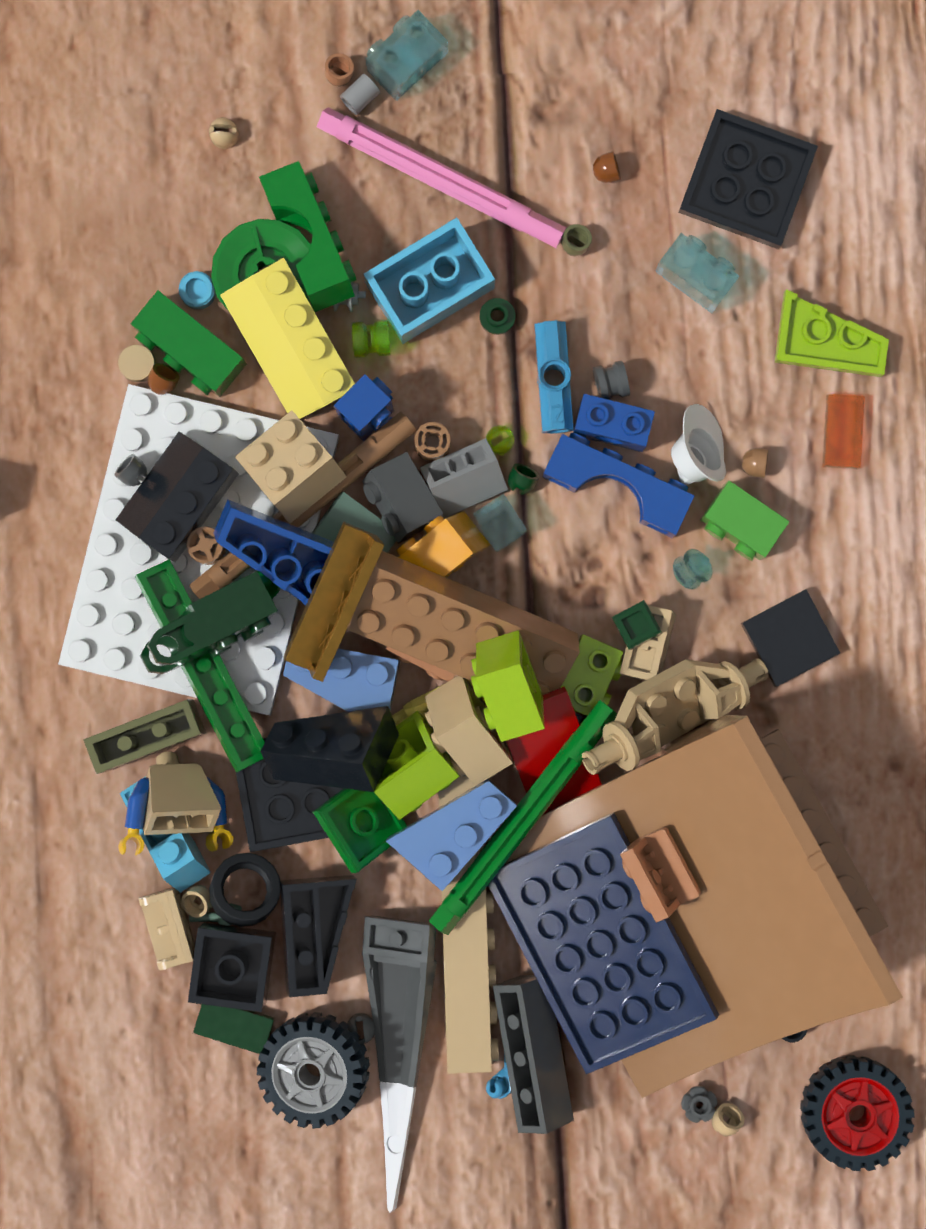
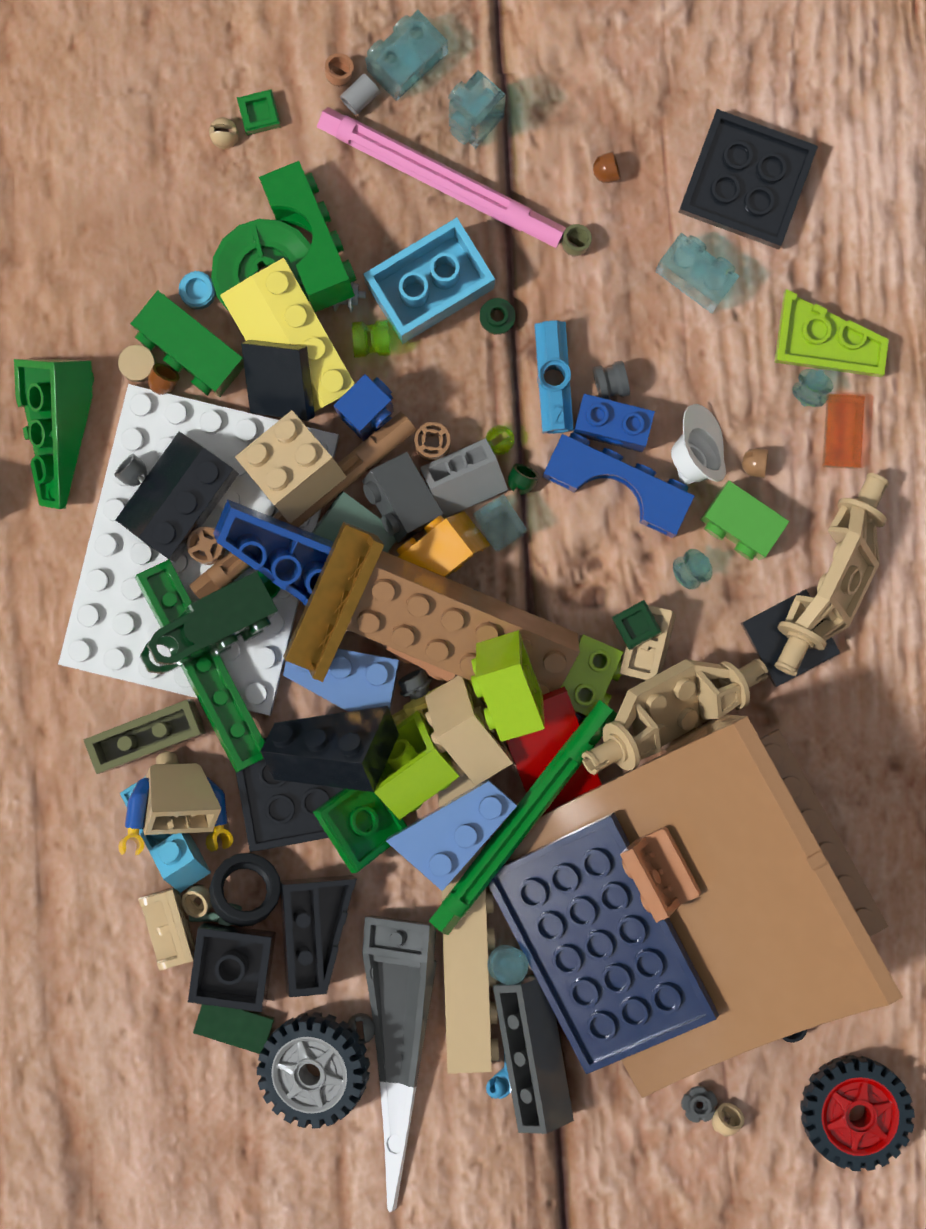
(56, 408): none -> green wedge
(258, 112): none -> green tile
(278, 379): none -> black tile
(415, 684): none -> dark grey plate
(475, 109): none -> clear light blue brick
(507, 964): none -> clear light blue wheel
(812, 387): none -> clear light blue wheel
(845, 582): none -> tan plate

